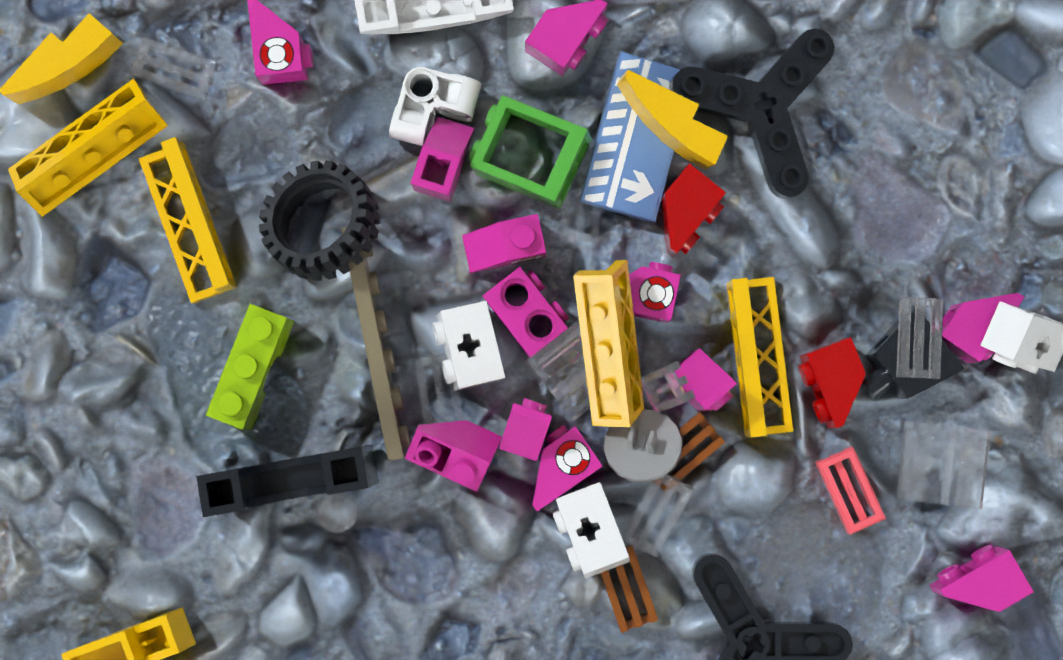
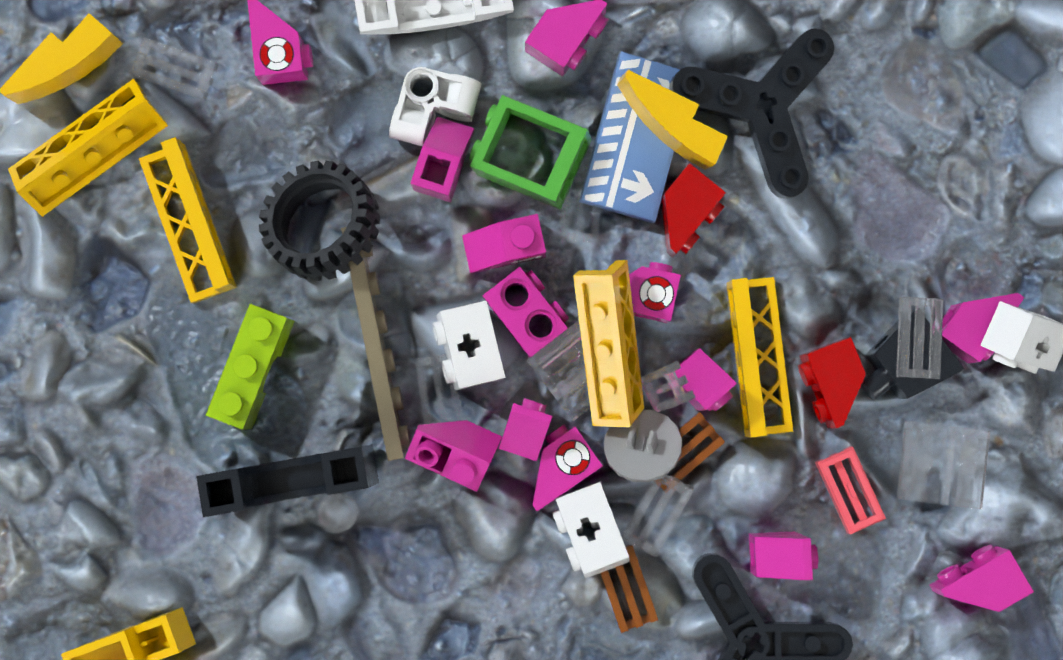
(782, 555): none -> dark pink slope

